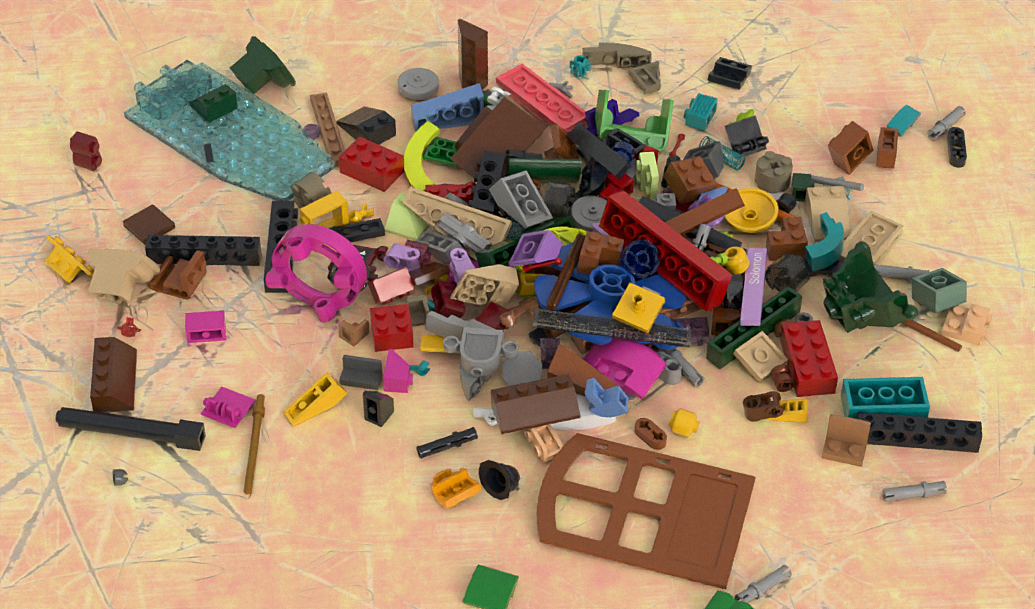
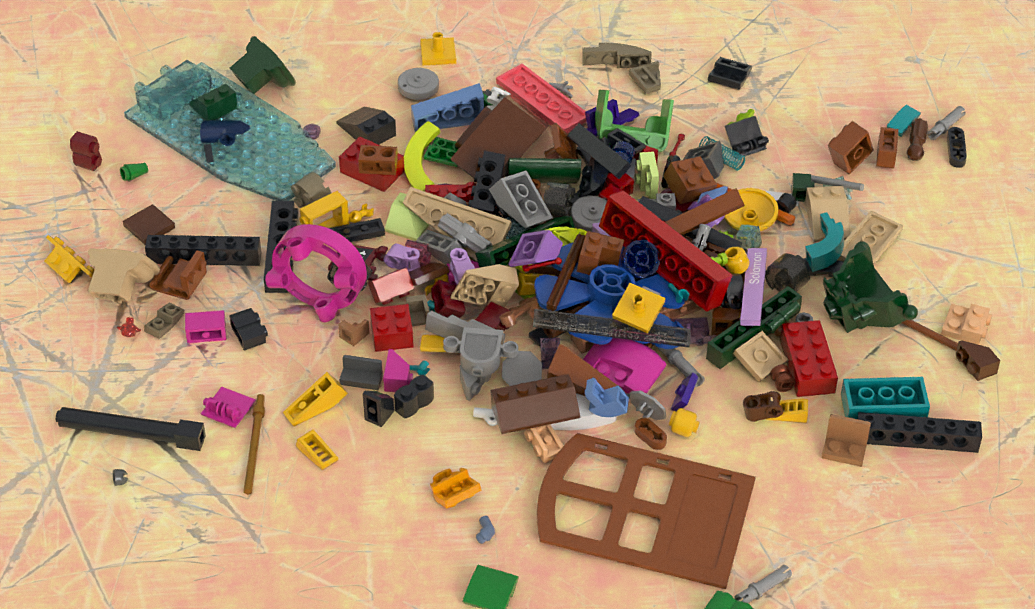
(113, 375): reddish brown slope -> none
(132, 171): none -> green cone
(165, 320): none -> dark tan slope
(222, 130): none -> dark blue panel
(248, 328): none -> black brick
(312, 436): none -> yellow slope
(327, 123): medium nougat tile -> none
(378, 159): none -> dark orange brick
(414, 396): none -> black brick
(438, 50): none -> yellow tile
(447, 442): black pin -> none
(472, 54): reddish brown slope -> none
(487, 530): none -> sand blue arm
(498, 478): black piece -> none
(523, 154): black pin -> none
(580, 65): teal gear -> none
(647, 405): none -> light grey piece
(672, 371): light grey piece -> none
(680, 294): none -> teal hand
(684, 392): none -> dark purple plate
(700, 111): teal brick -> none
(751, 235): none -> clear light blue bracket
(773, 172): dark tan brick -> none
(782, 316): none -> dark green pin
(789, 240): dark orange brick -> none
(899, 272): light grey pin -> none
(917, 139): none -> reddish brown piece
(921, 490): light grey pin -> none
(939, 290): sand green brick -> none
(978, 359): none -> reddish brown slope

